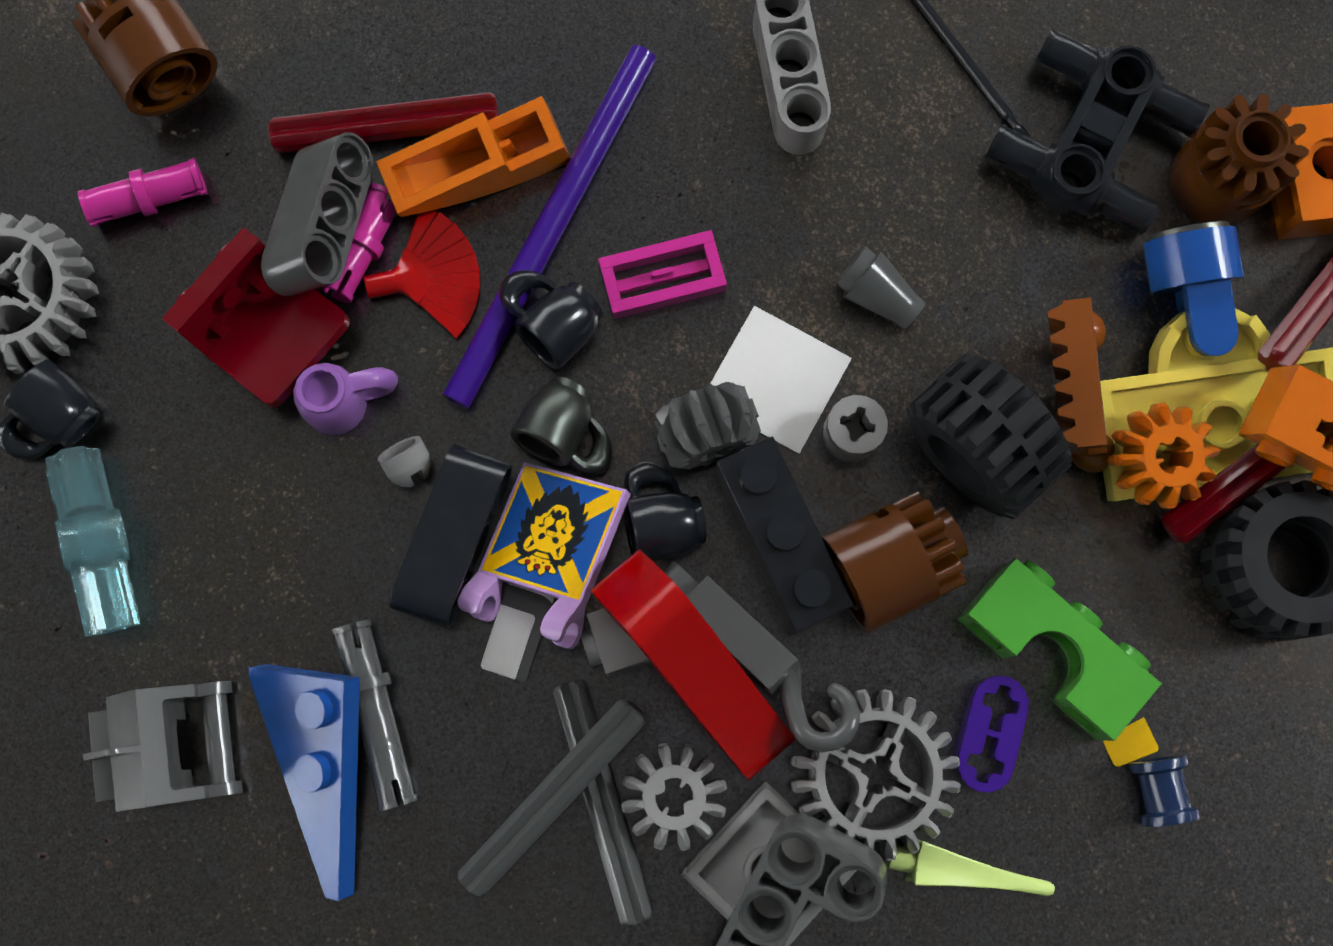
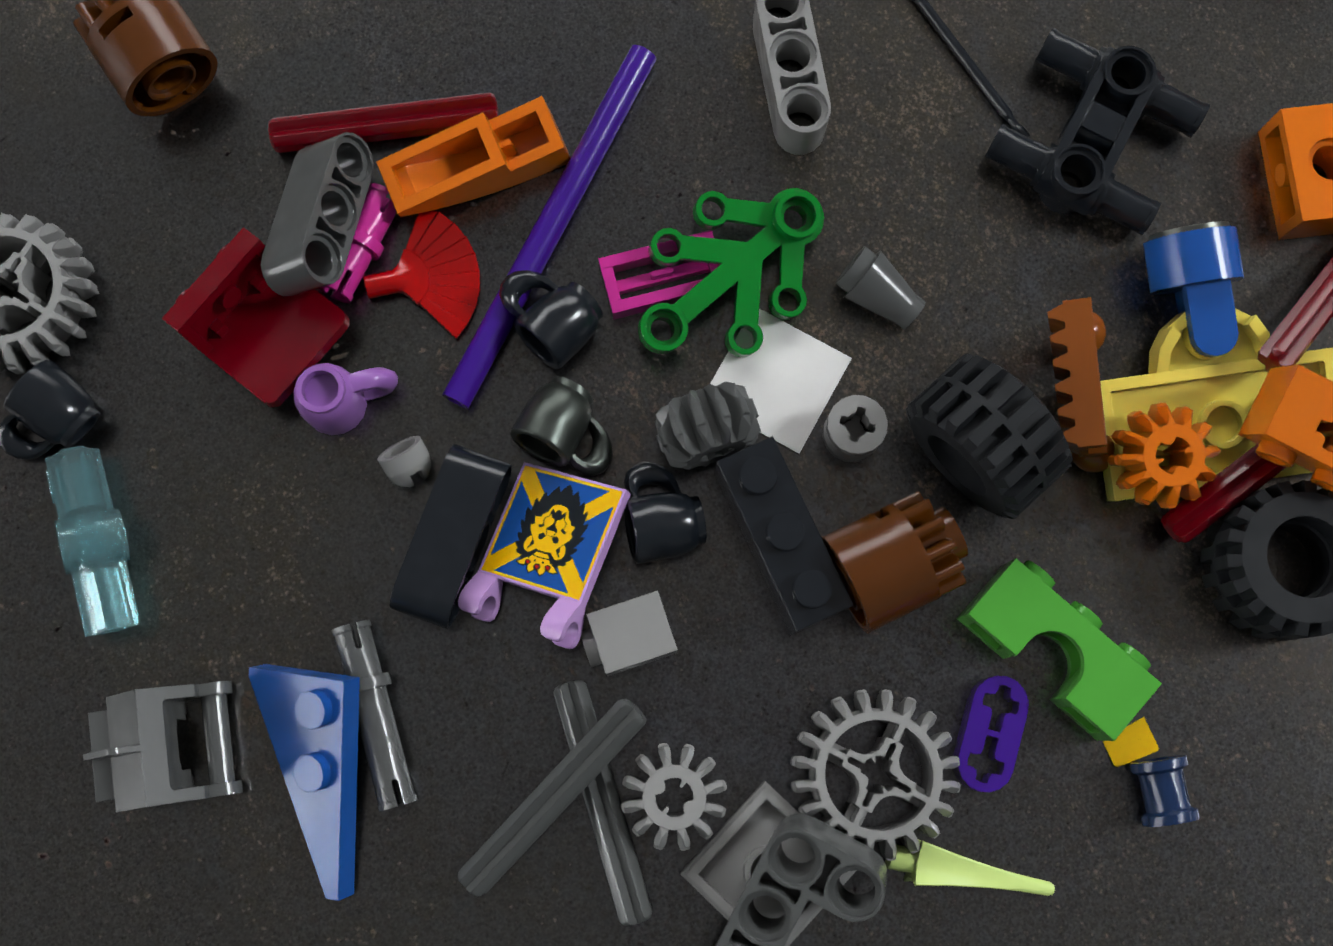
(142, 192): dark pink pin -> none
(516, 633): white sticker -> none
(693, 662): red beam -> none
(739, 263): none -> green plant
(766, 661): dark grey piece -> none
(1236, 161): reddish brown gear -> none

